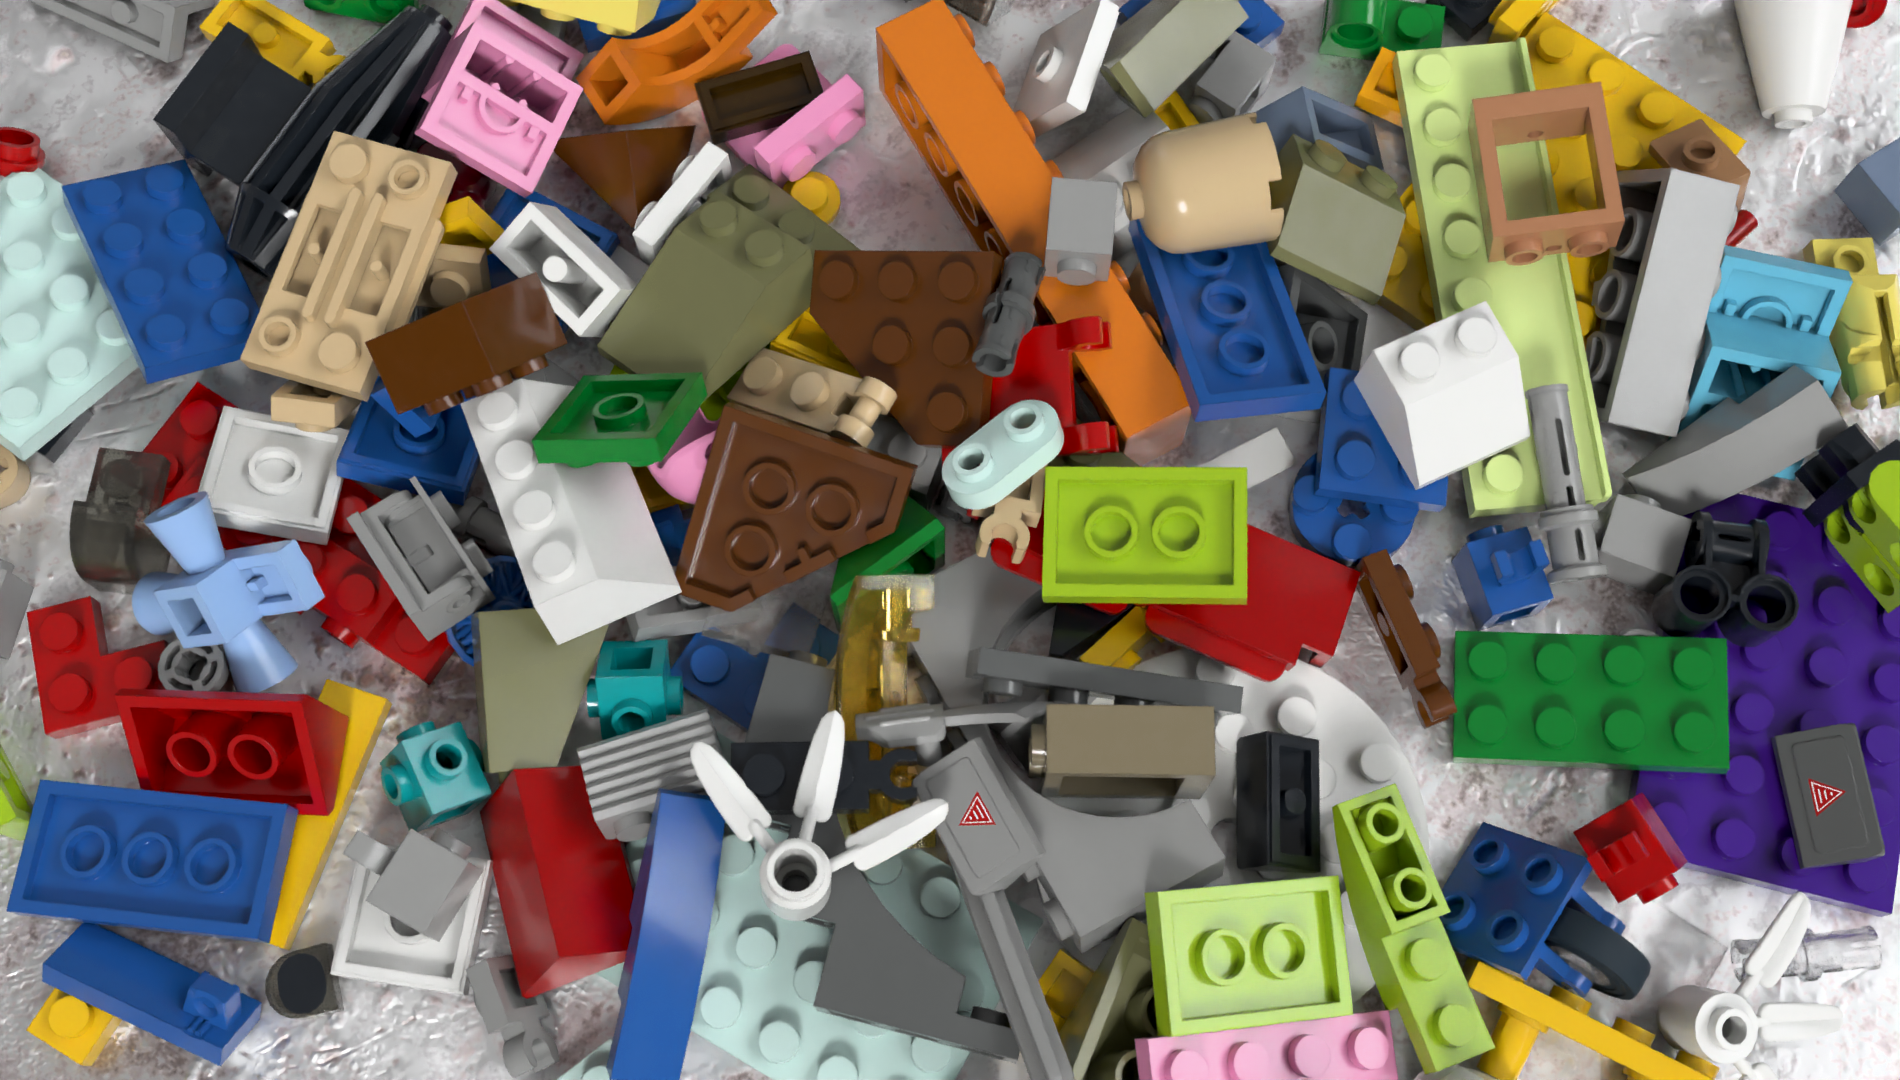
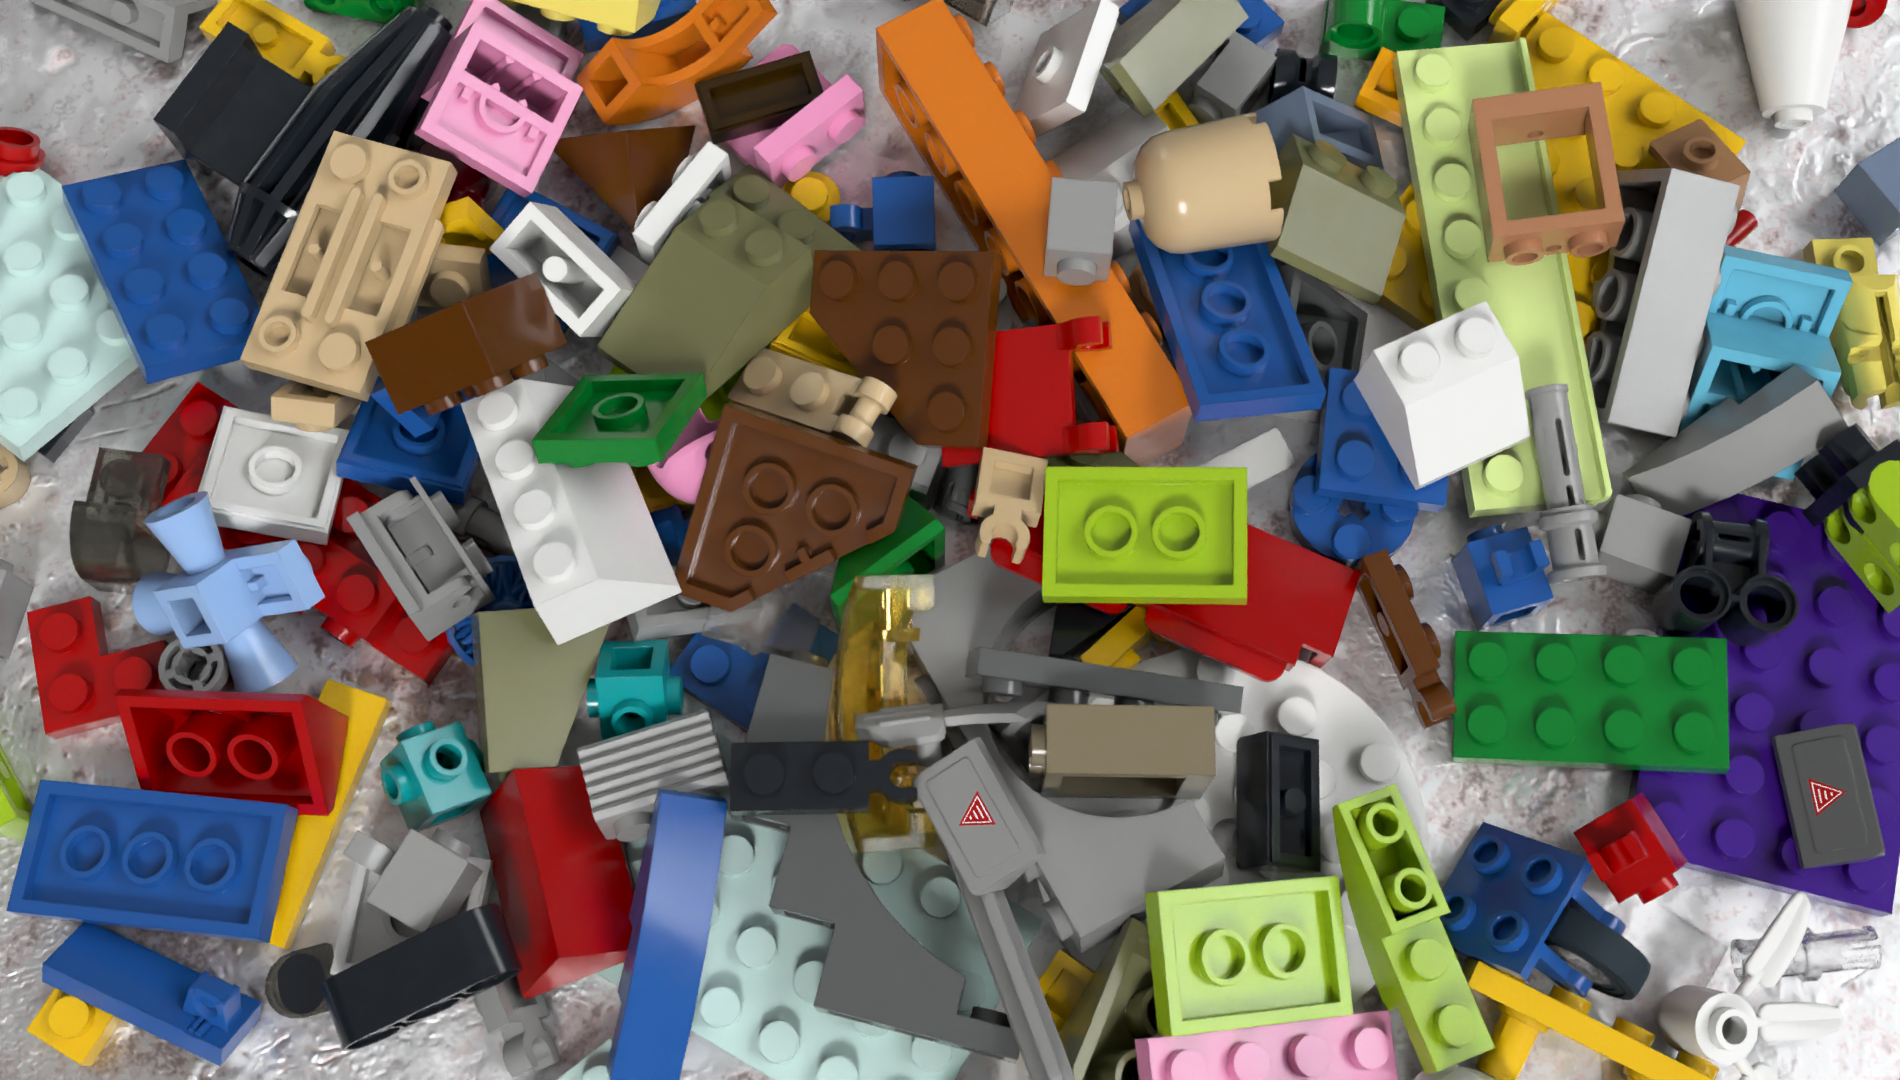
(421, 977): none -> black beam
(812, 803): white plant -> none
(899, 217): none -> blue brick
(1008, 453): light aqua plate -> none
(1009, 314): dark grey pin -> none
(1295, 71): none -> black wheel

